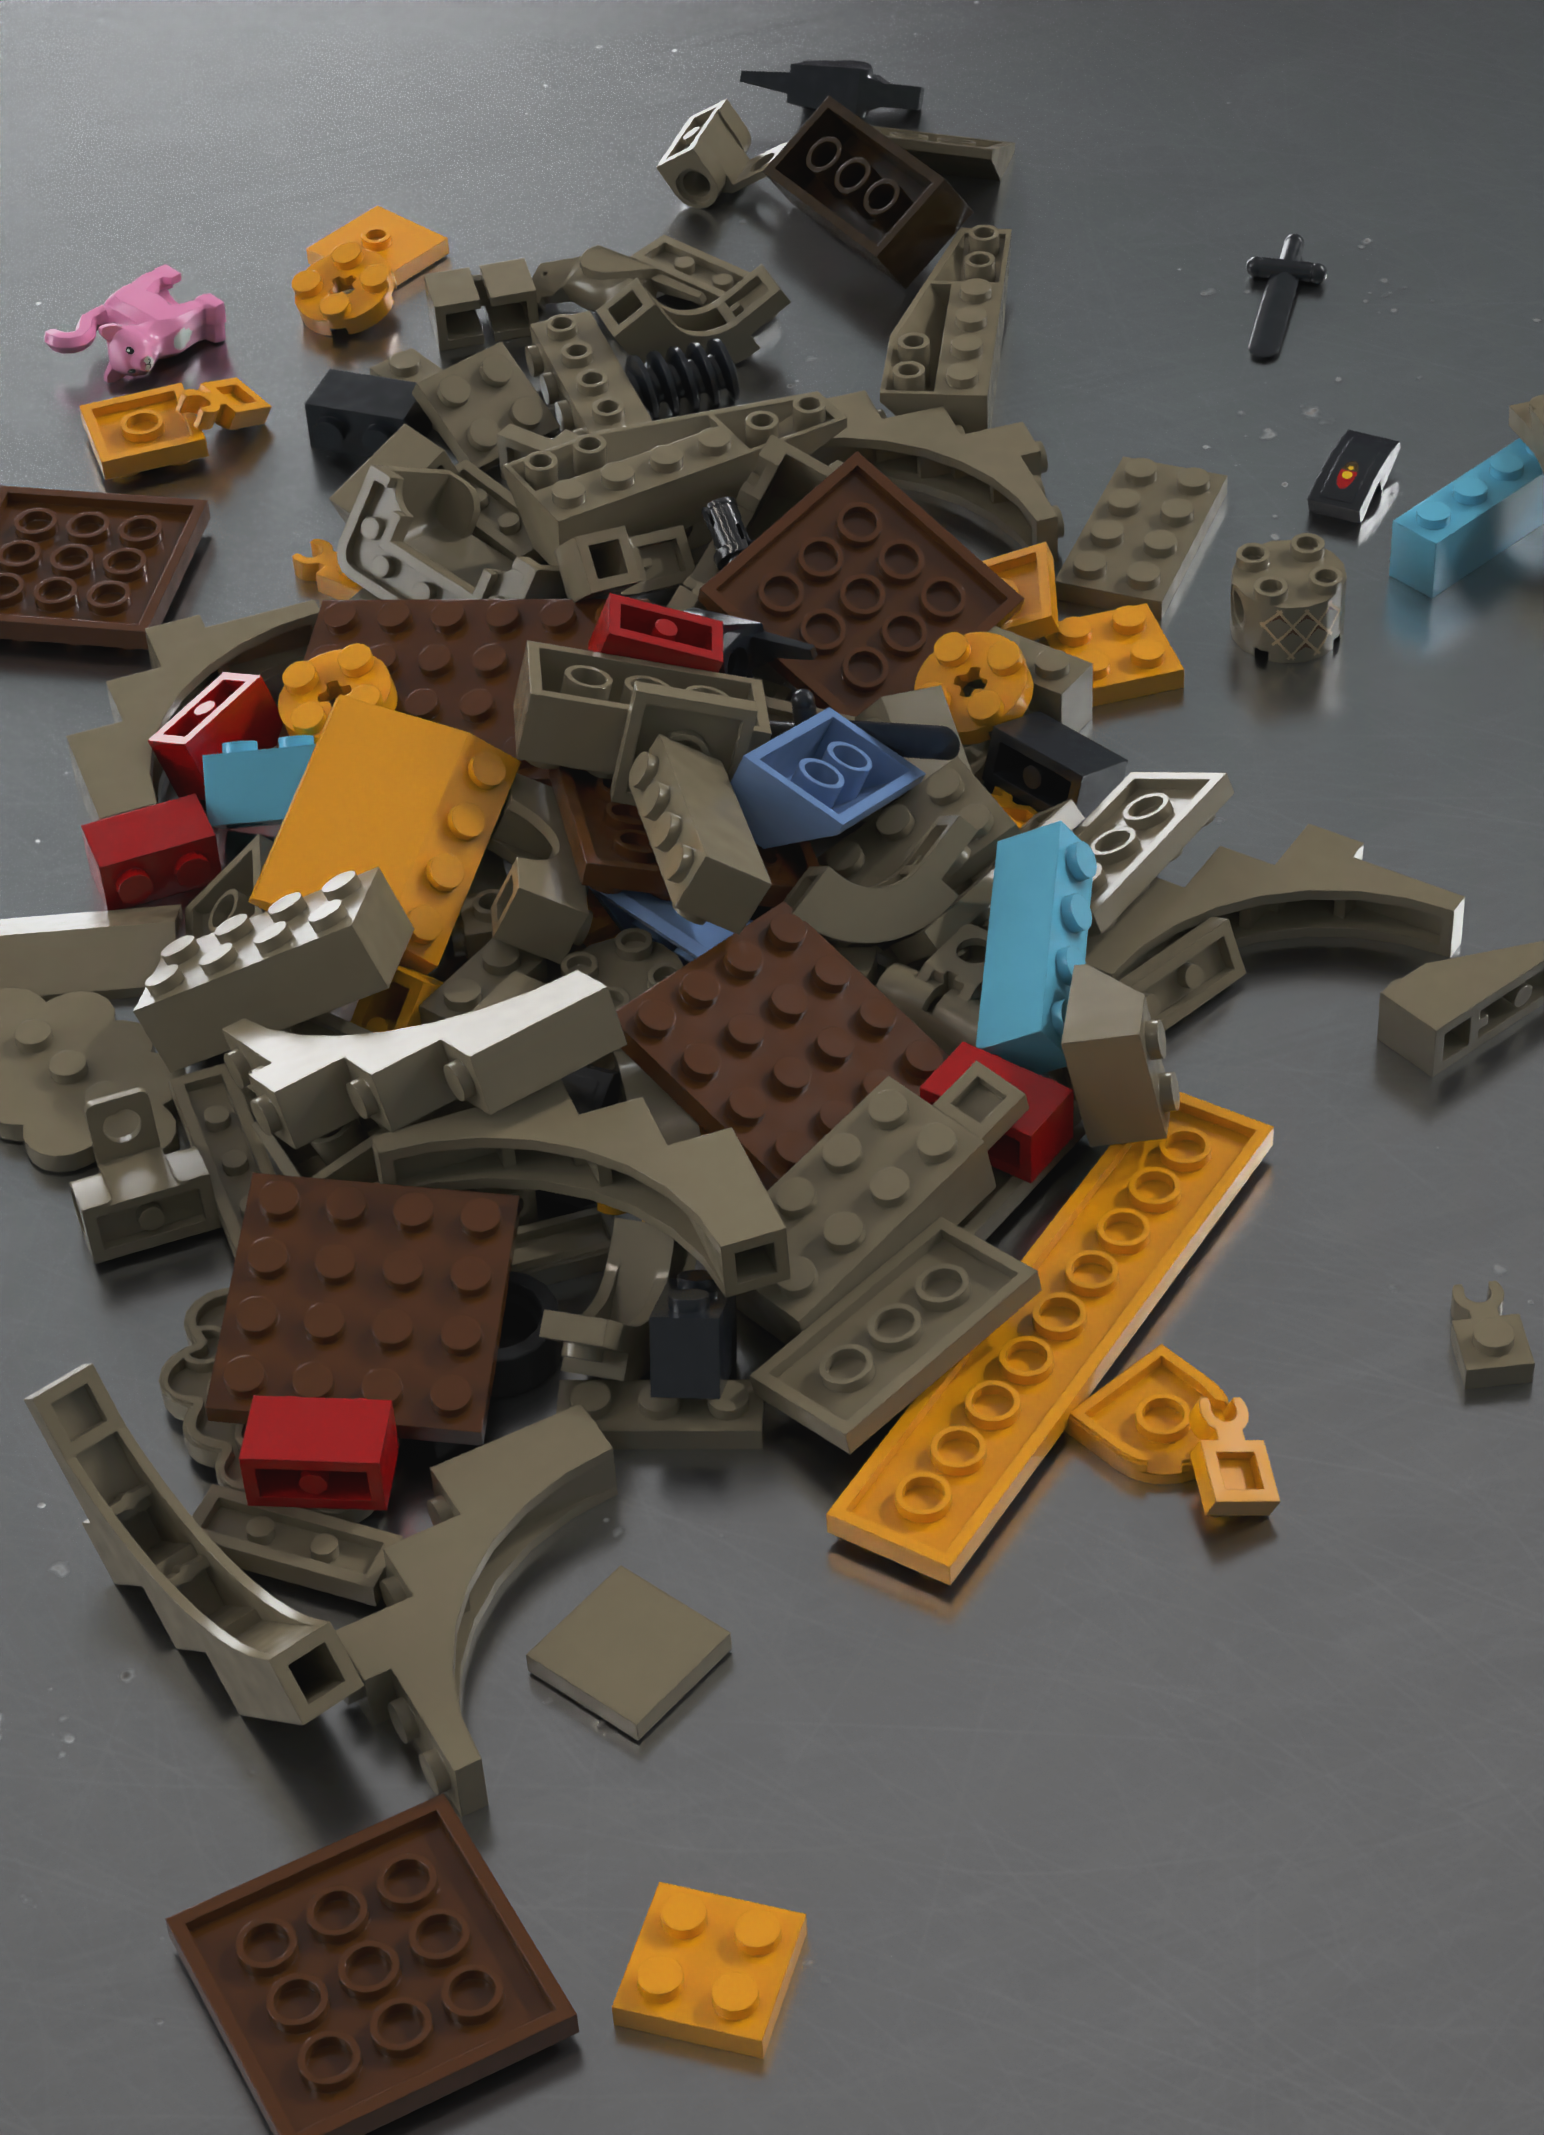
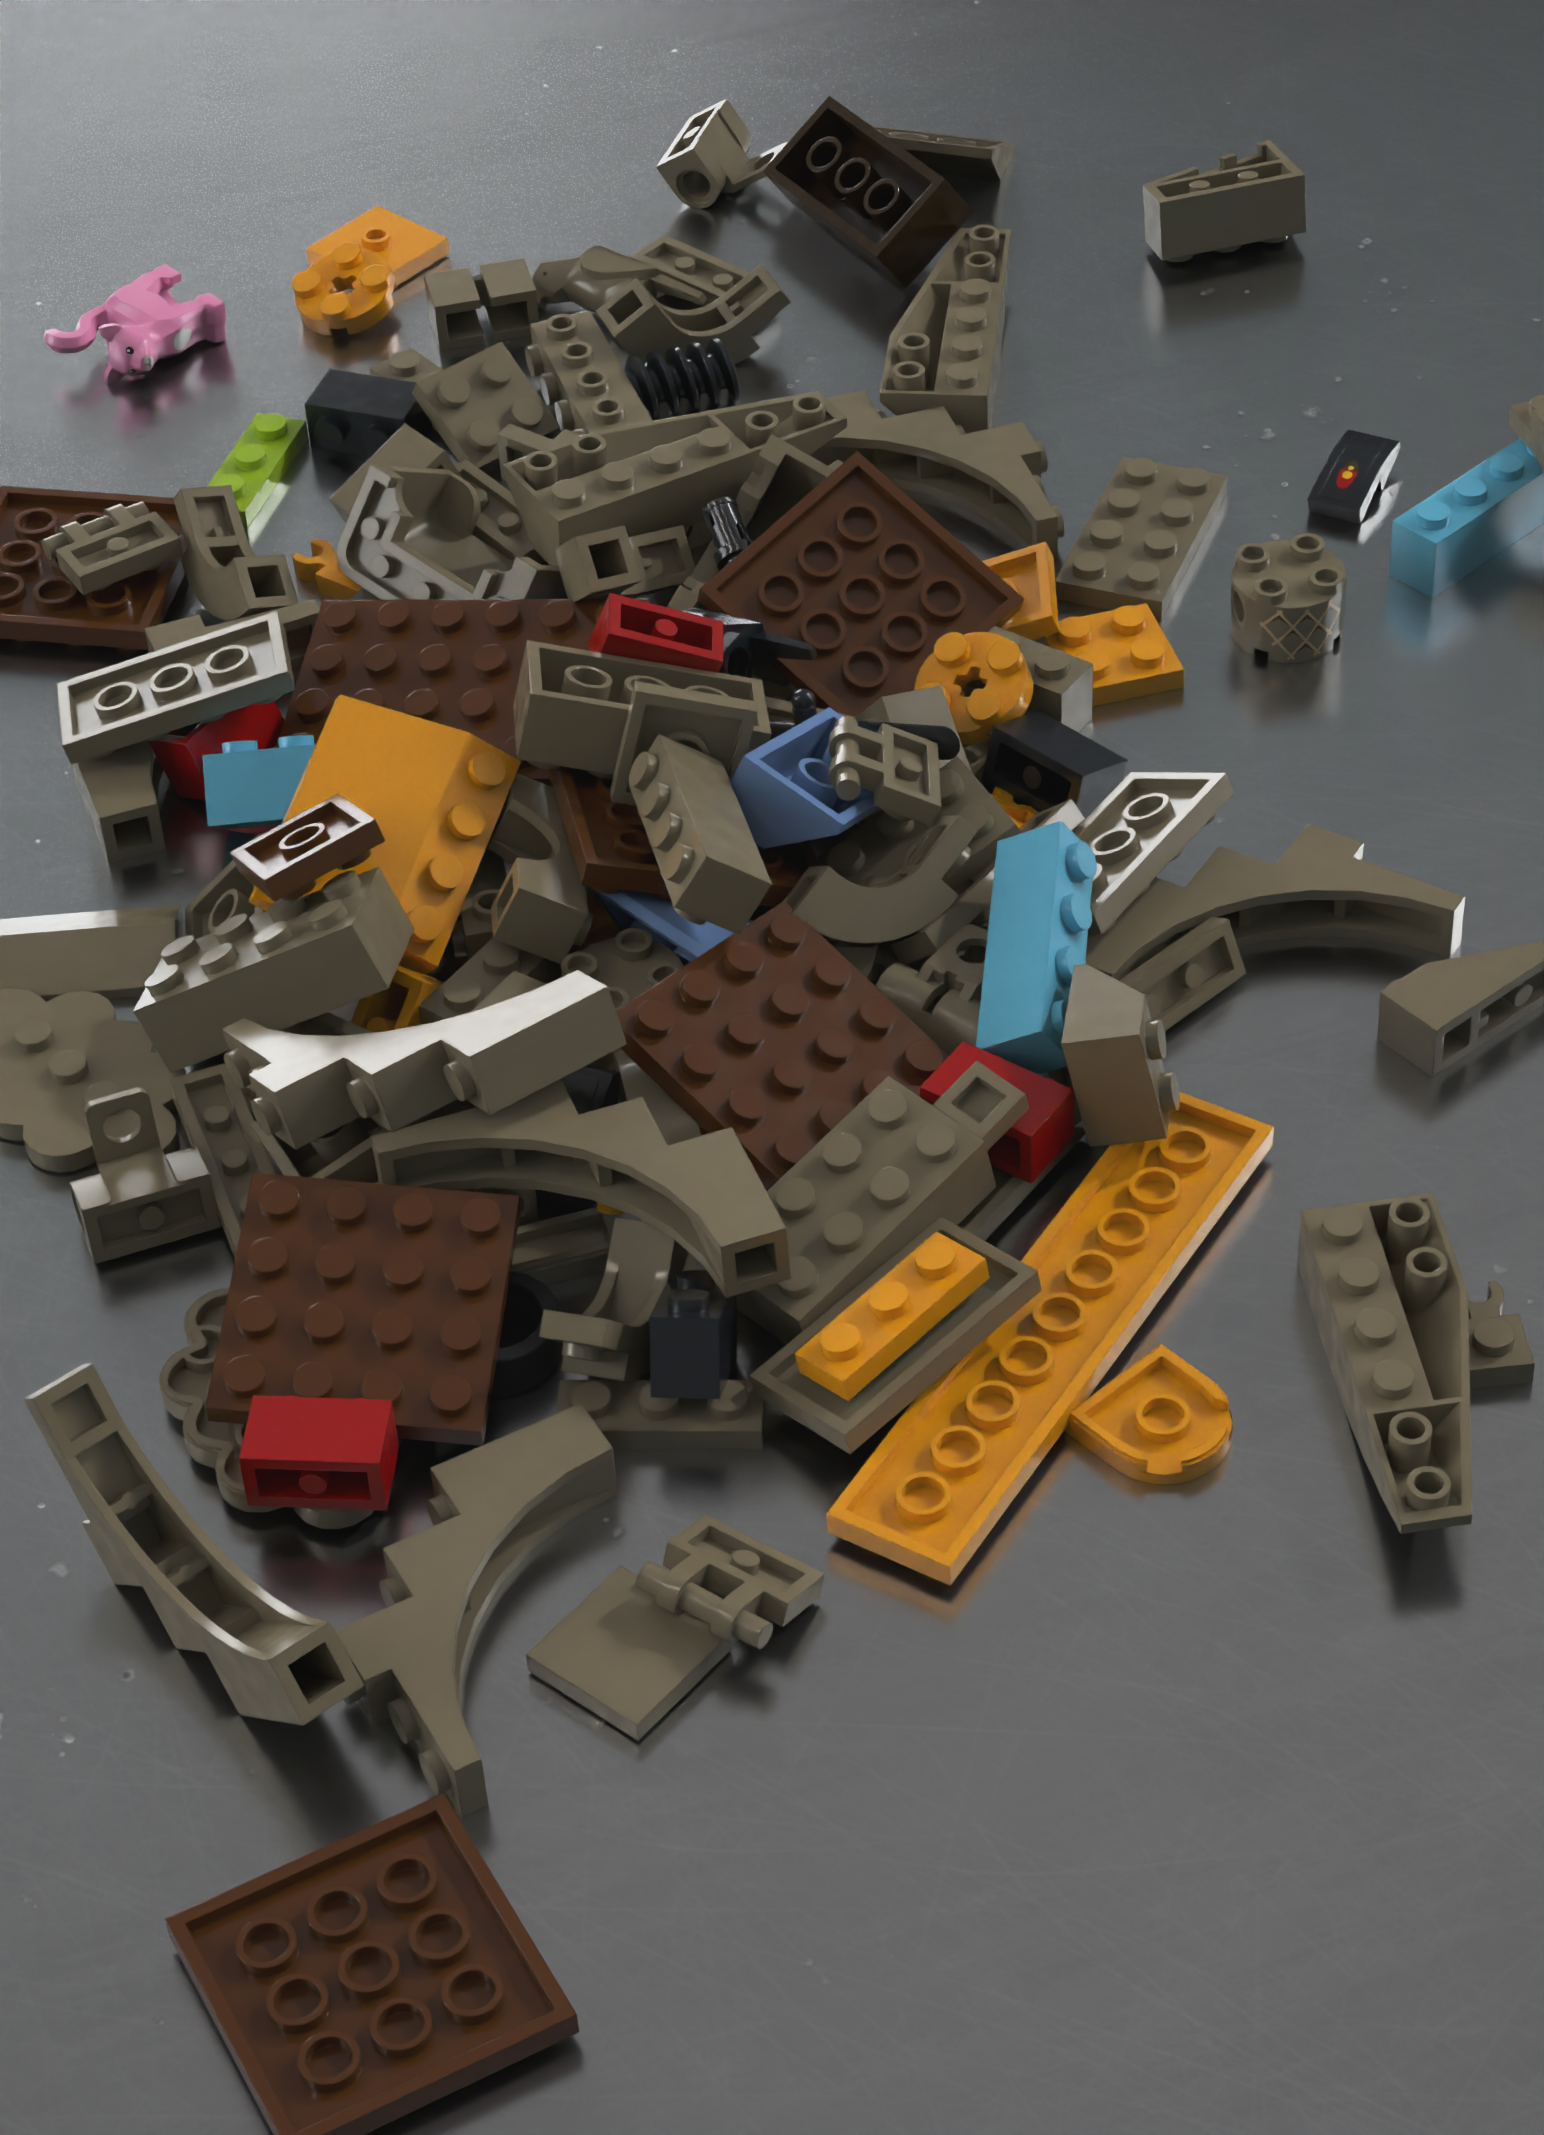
(112, 546): none -> dark tan plate
(142, 432): light orange plate -> none
(151, 852): red brick -> none
(174, 688): none -> dark tan plate
(221, 562): none -> dark tan arch
(224, 402): light orange plate -> none
(260, 461): none -> lime plate
(297, 1544): dark tan plate -> none
(307, 847): none -> reddish brown plate
(314, 683): light orange plate -> none
(710, 1970): light orange plate -> none
(751, 1576): none -> dark tan plate
(843, 80): black animal -> none
(889, 763): none -> dark tan plate
(892, 1316): none -> light orange plate
(1225, 206): none -> dark tan wedge
(1229, 1470): light orange plate -> none
(1279, 294): black sword -> none
(1397, 1349): none -> dark tan wedge

